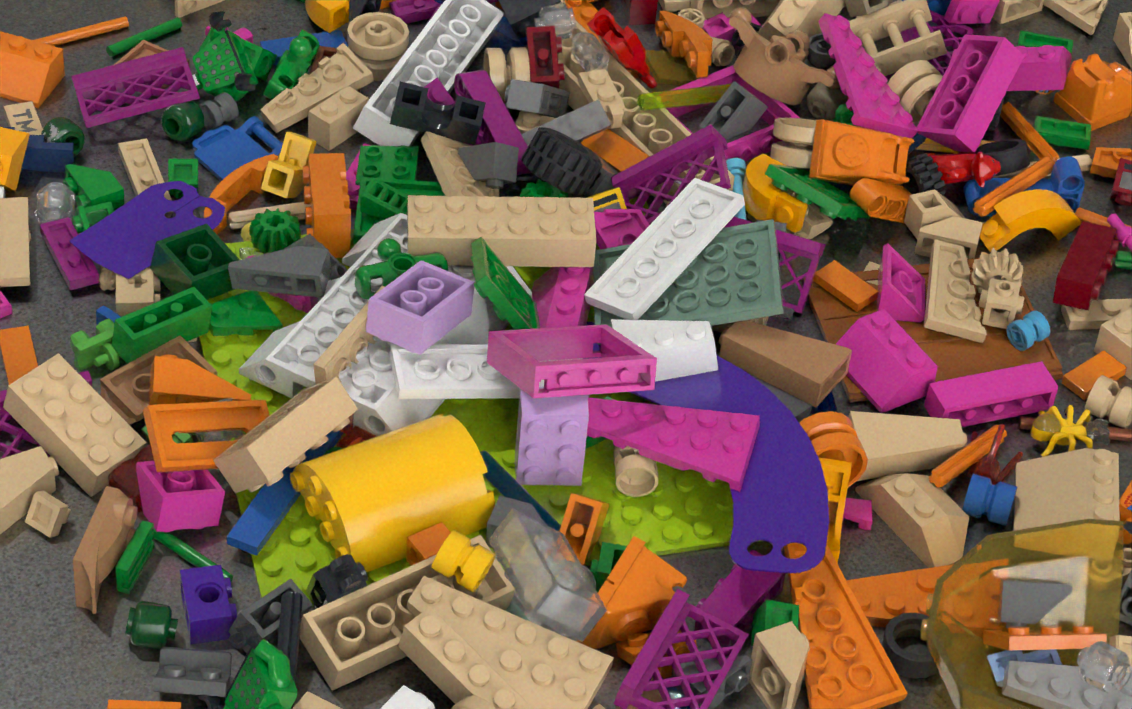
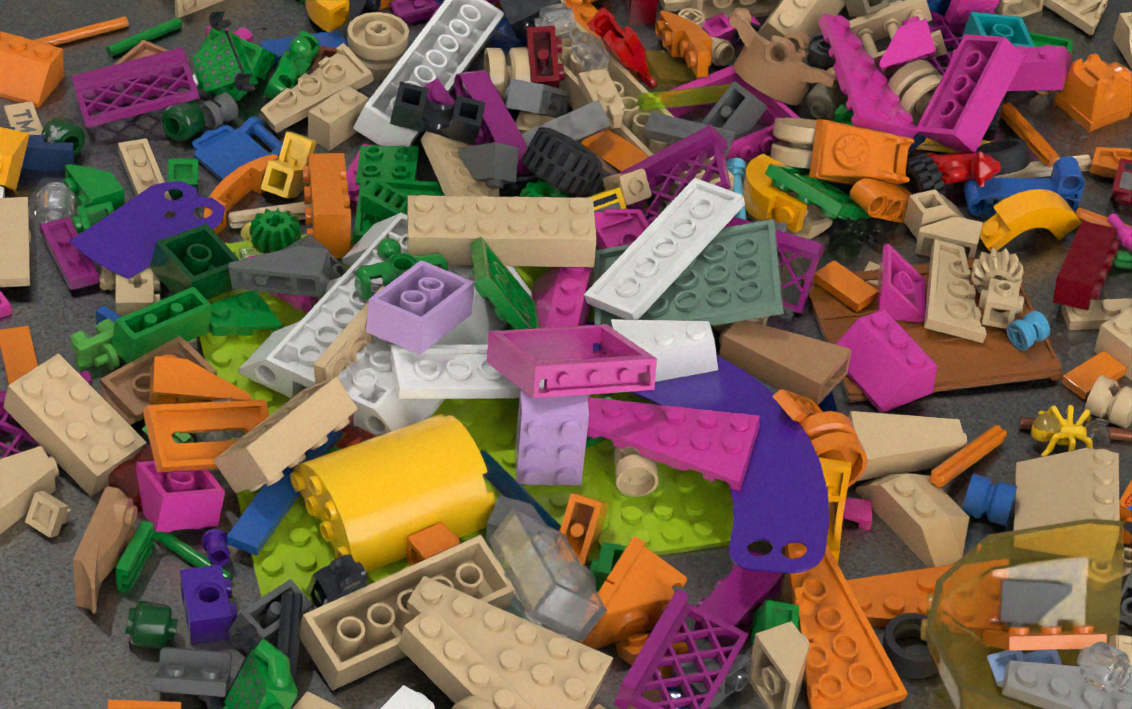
(216, 545): none -> dark purple pin
(463, 561): yellow wheel -> none
(633, 185): none -> tan bracket
(674, 129): none -> flat silver tile
(795, 405): none -> orange tile
(909, 44): none -> dark pink slope
(988, 465): clear red plant -> none
(992, 394): dark pink brick -> none
(998, 25): none -> teal slope
(1014, 185): orange axle -> none
(1064, 132): green plate -> none

